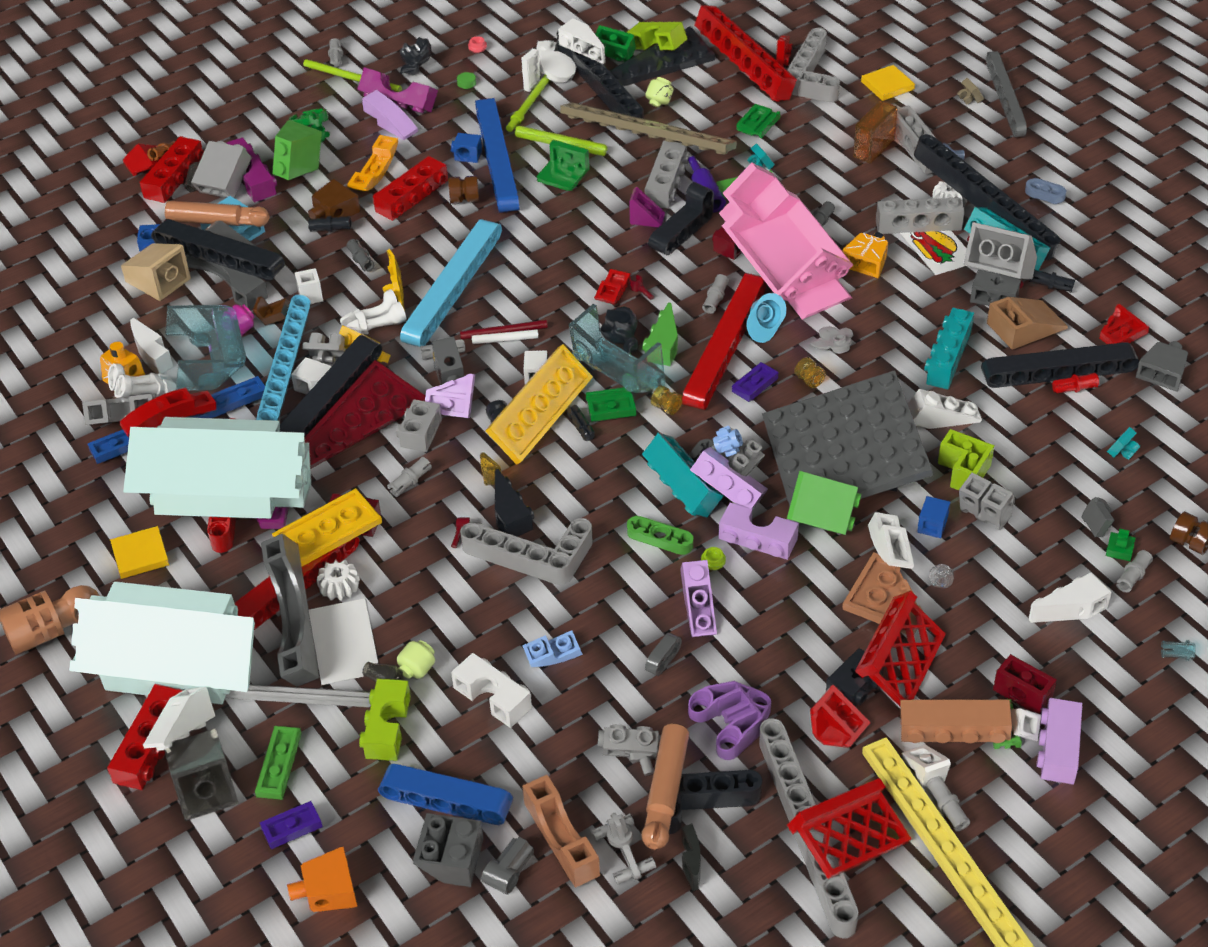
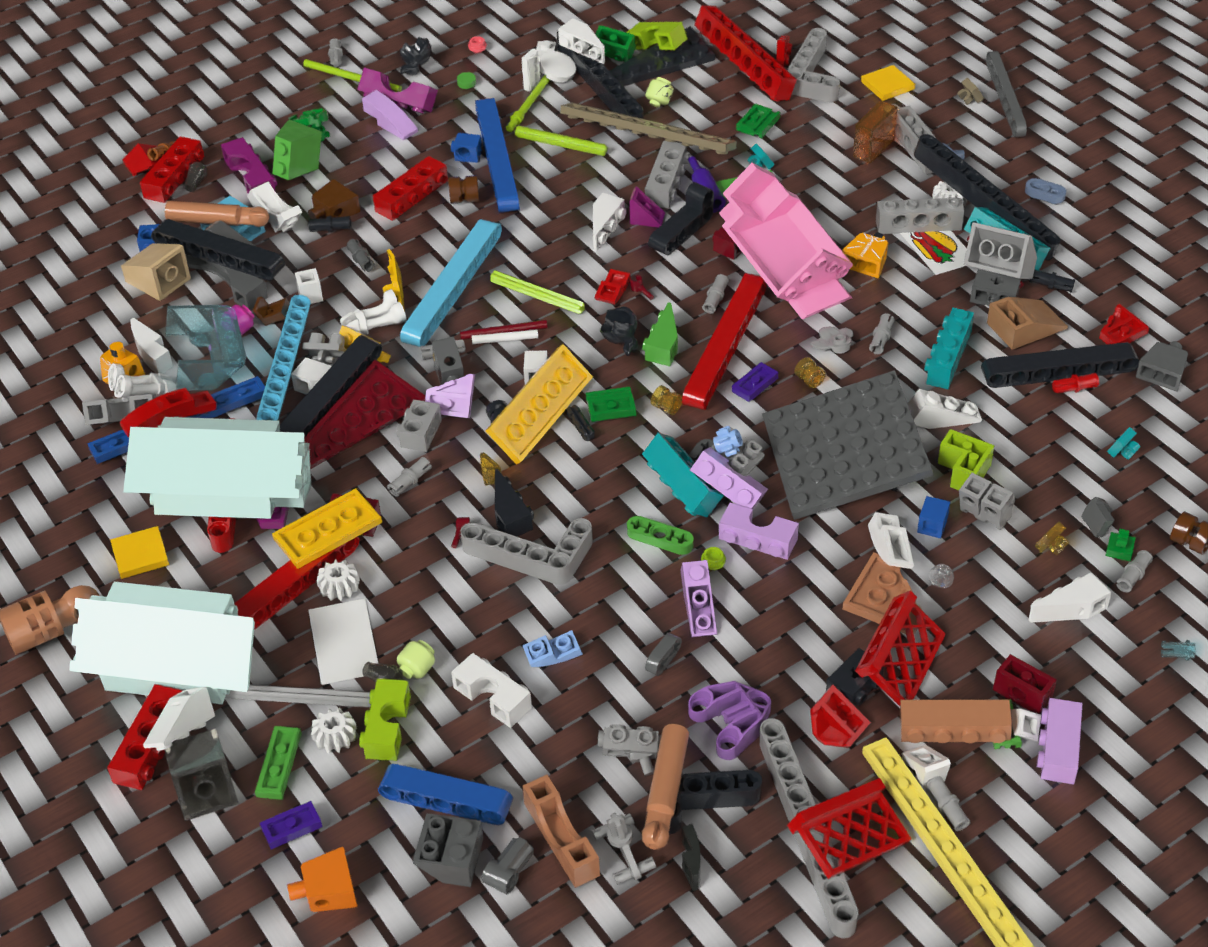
(221, 169): light grey brick -> none
(281, 215): none -> white arch
(297, 649): dark grey arch -> none
(333, 730): none -> white gear
(376, 166): light orange slope -> none
(537, 292): none -> lime axle
(565, 167): green bracket -> none
(607, 213): none -> white slope
(634, 374): clear light blue windscreen -> none
(766, 317): medium azure piece -> none
(822, 214): dark grey pin -> none
(823, 503): bright green slope -> none
(881, 333): none -> light grey pin
(1053, 540): none -> clear yellow tile

